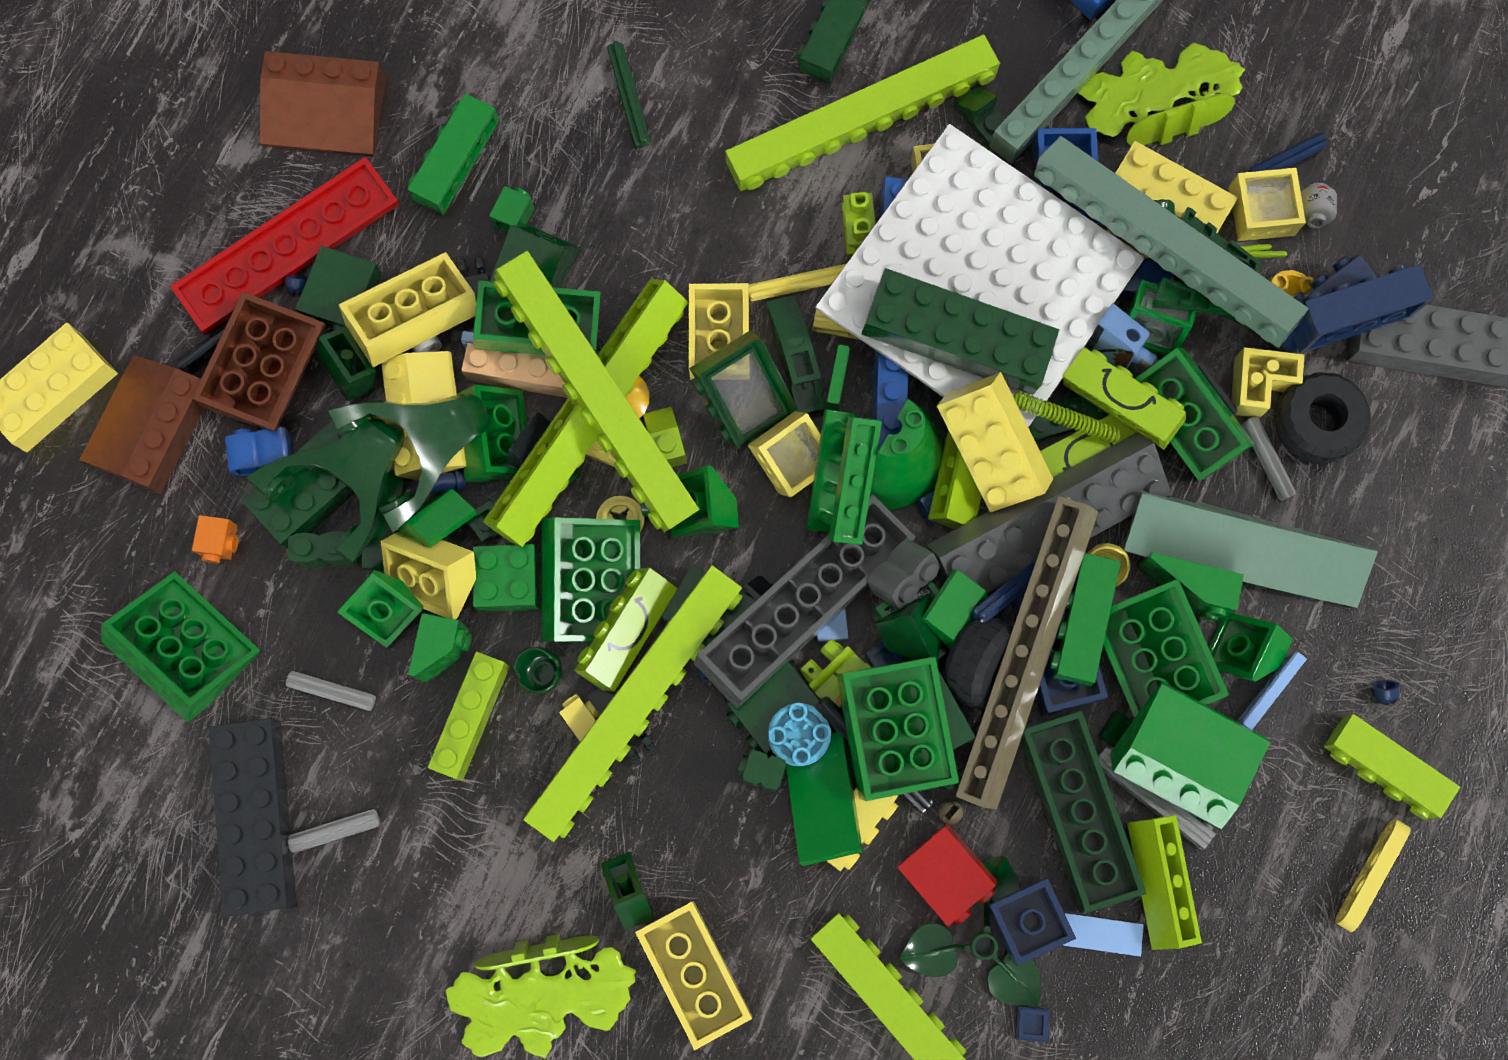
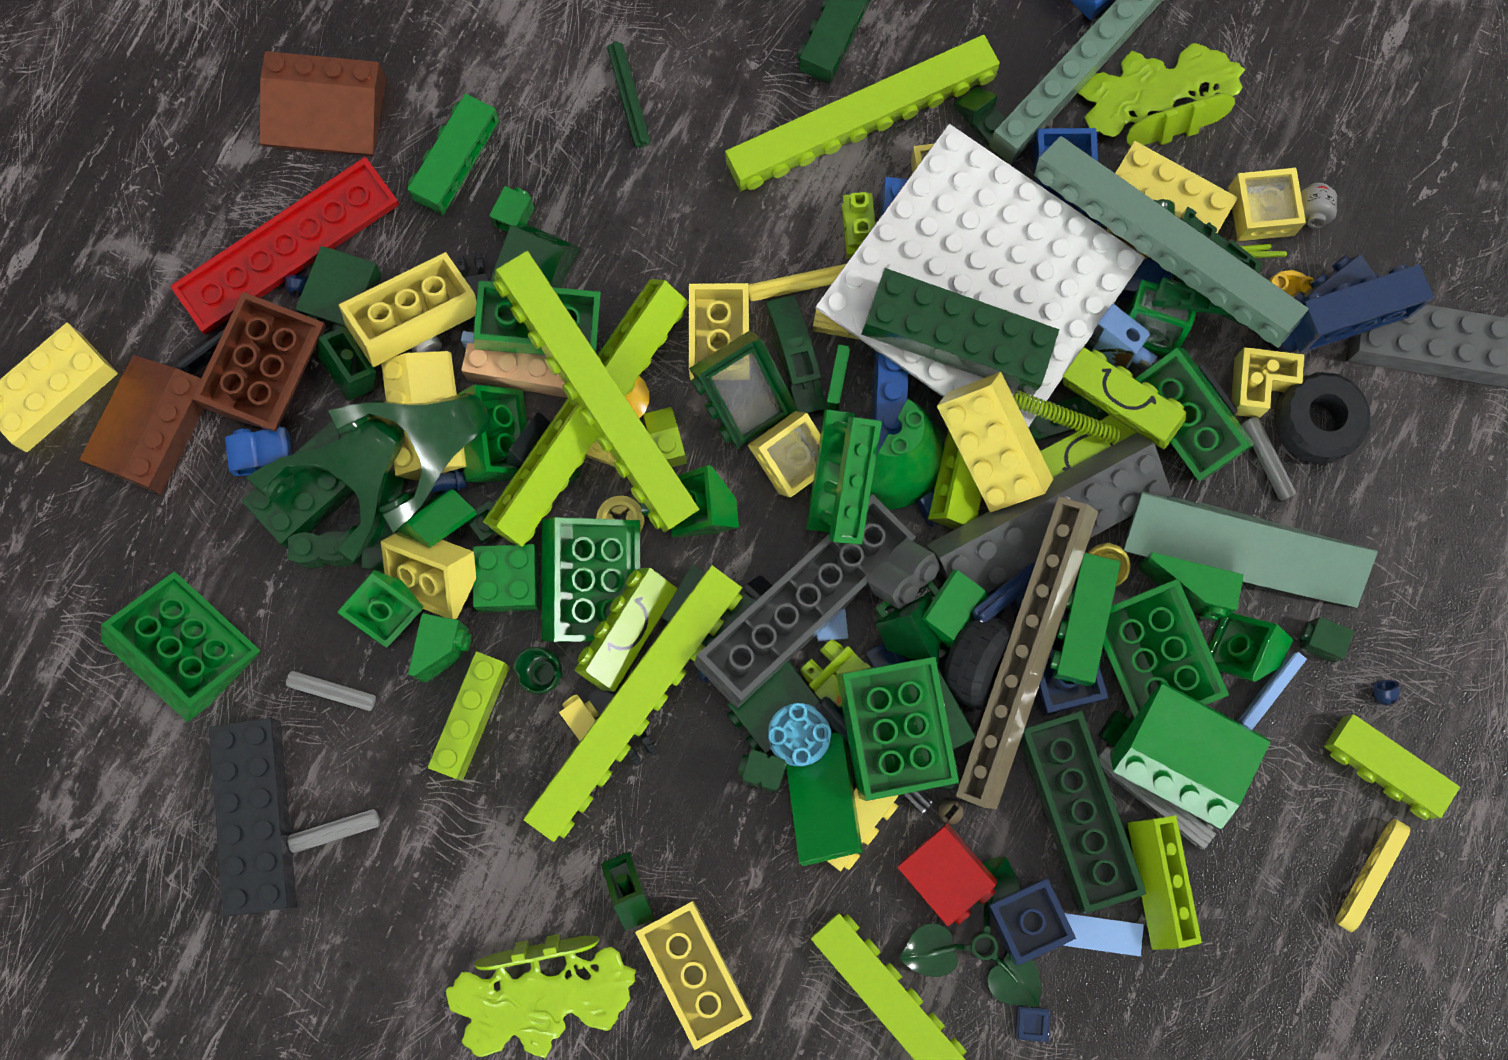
(215, 539): orange brick -> none
(1293, 154): dark blue axle -> none
(1326, 639): none -> dark green brick

